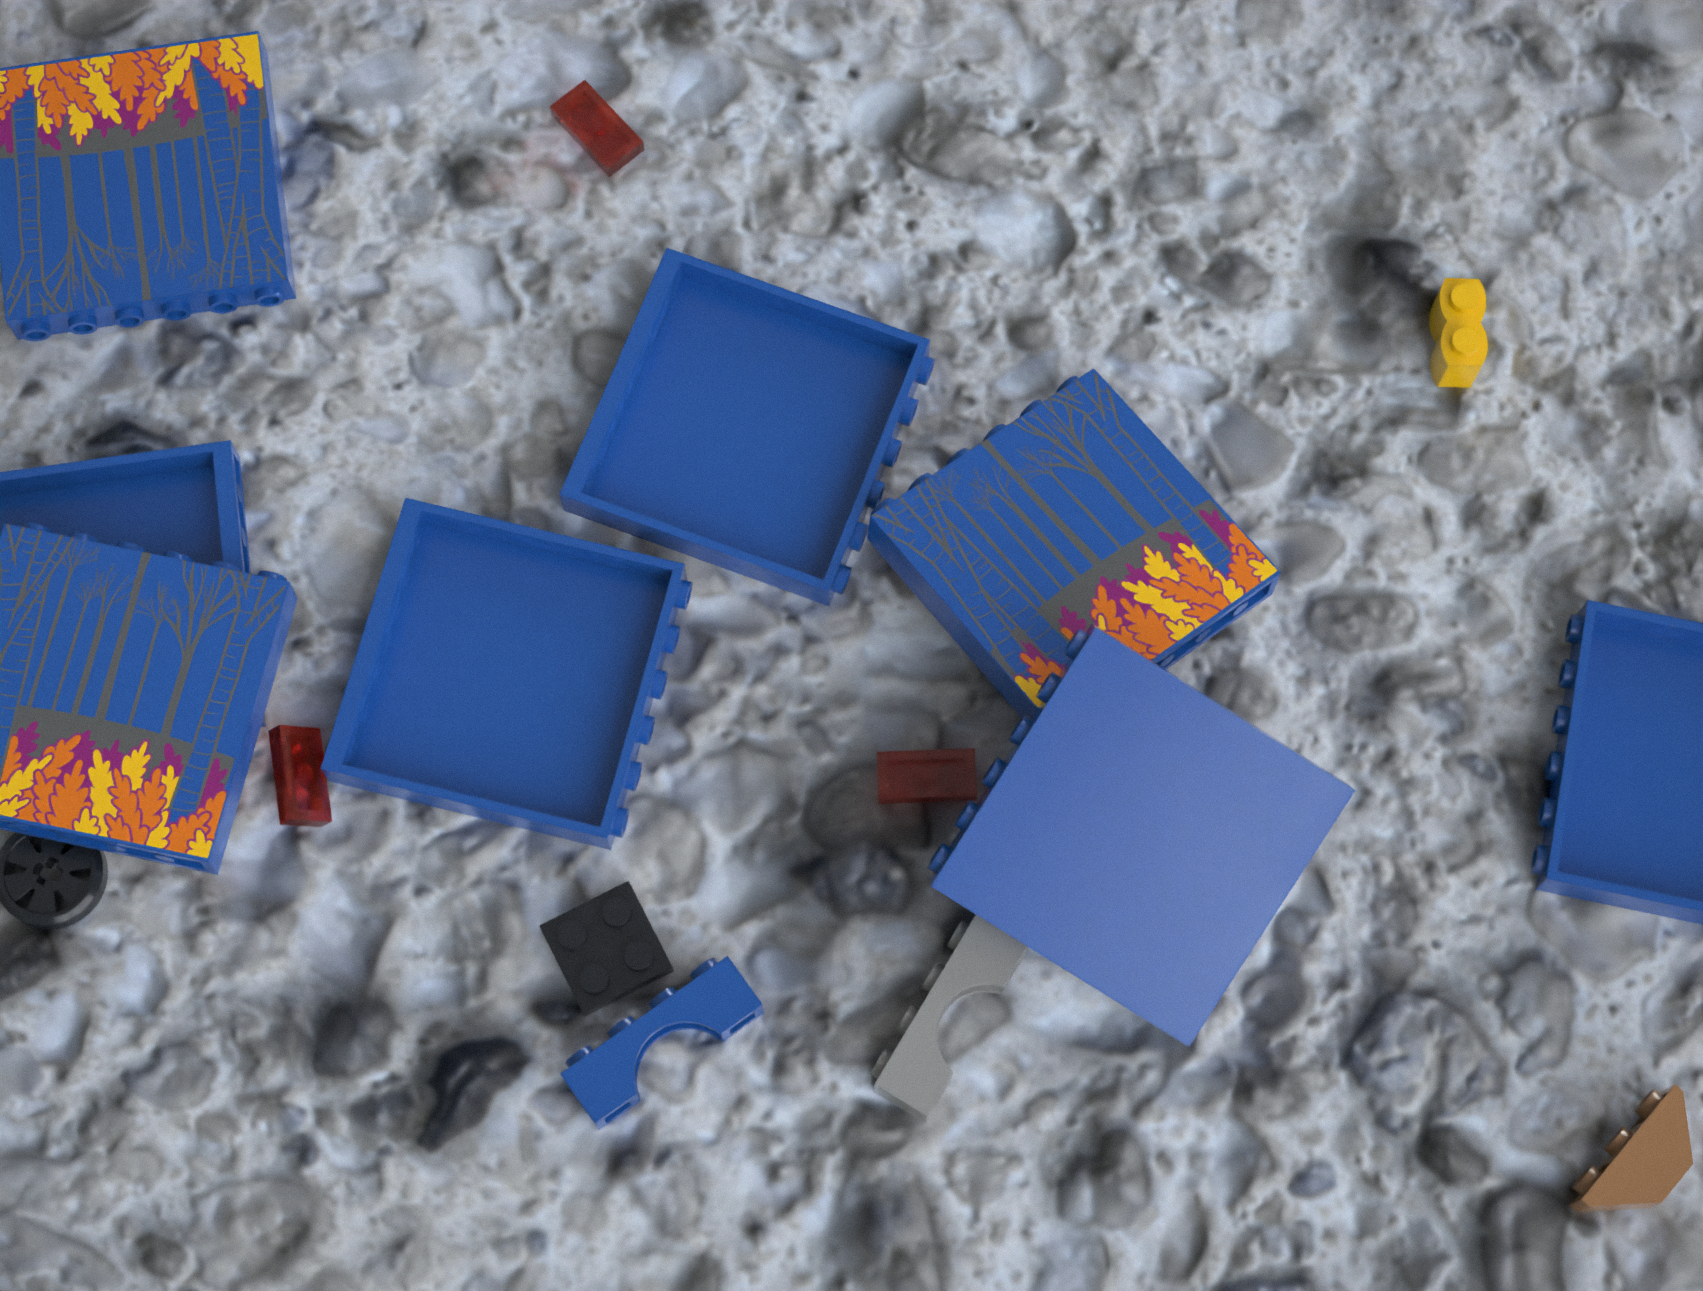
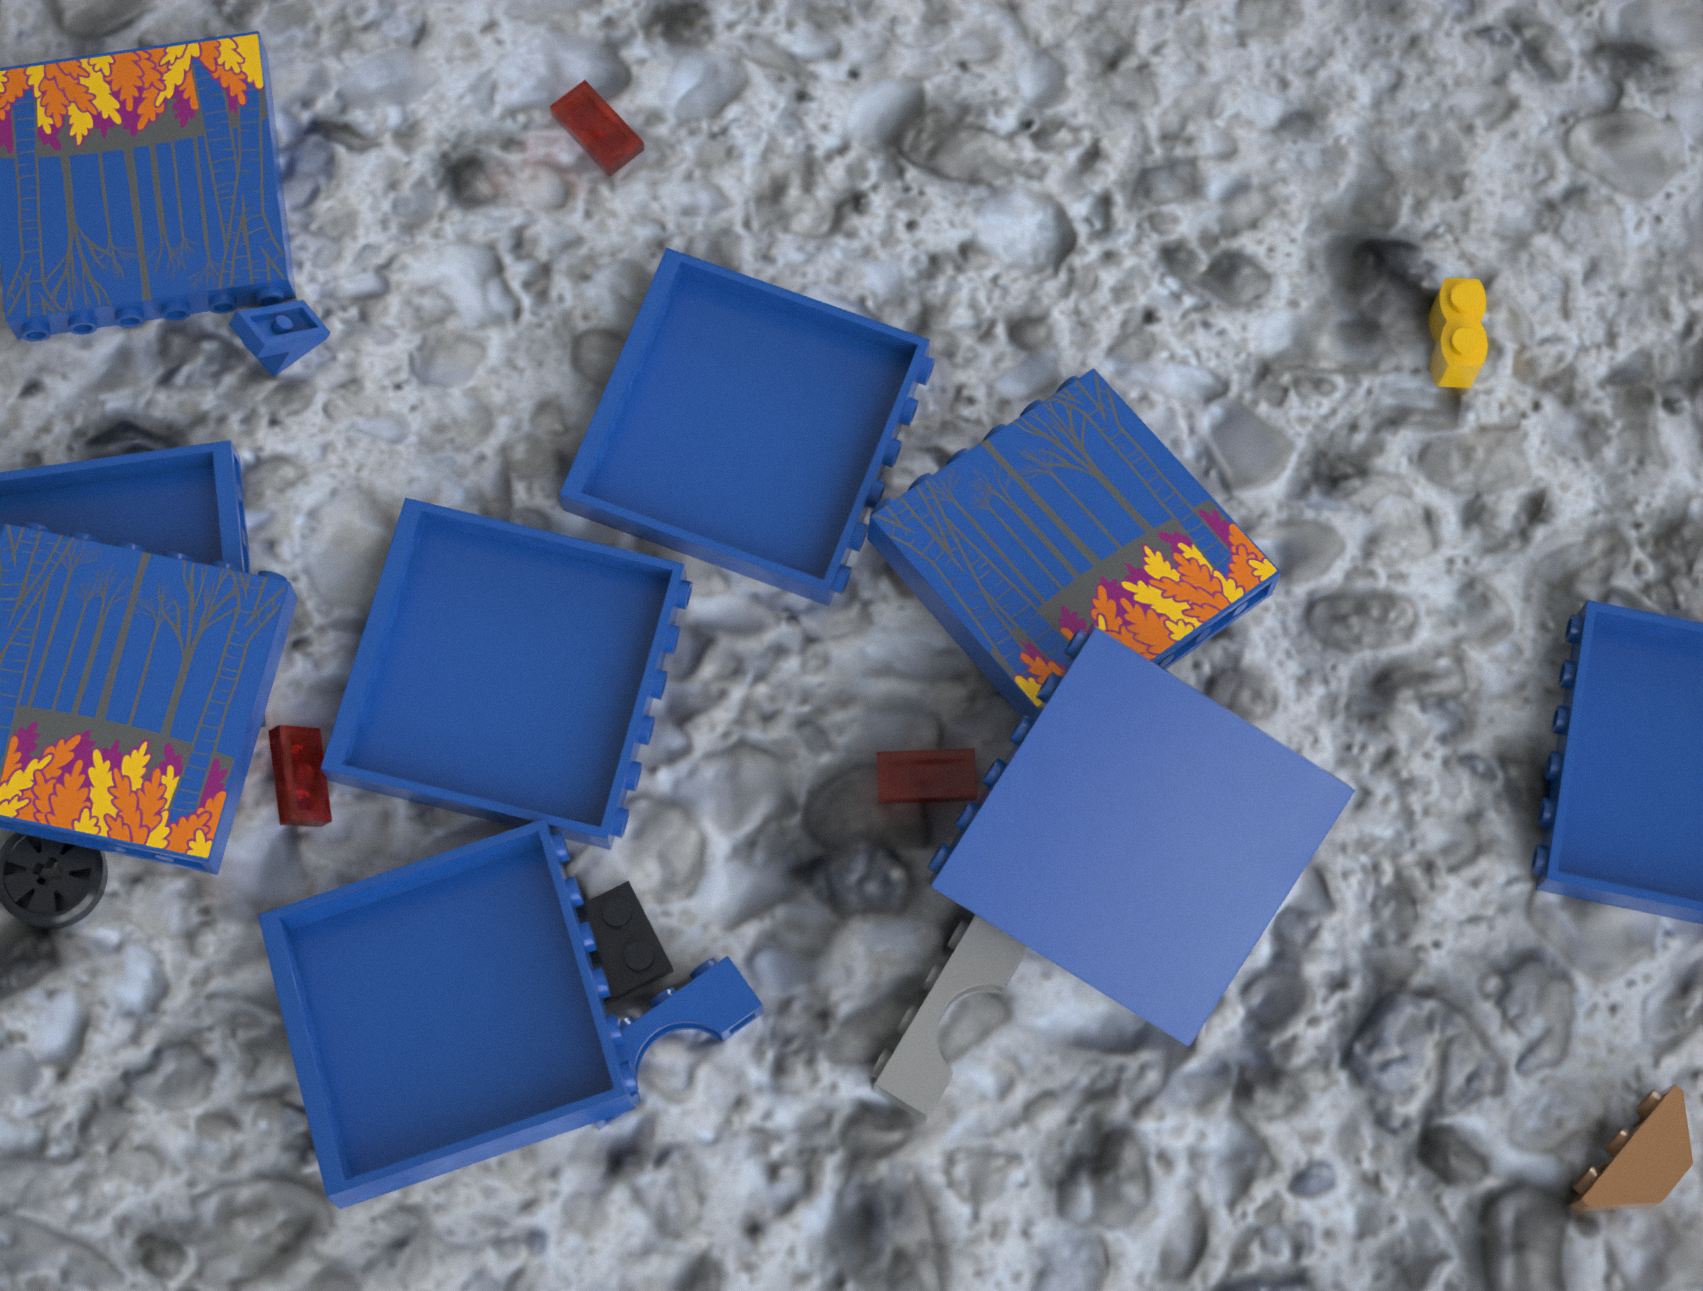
(279, 333): none -> blue slope
(445, 1013): none -> blue panel

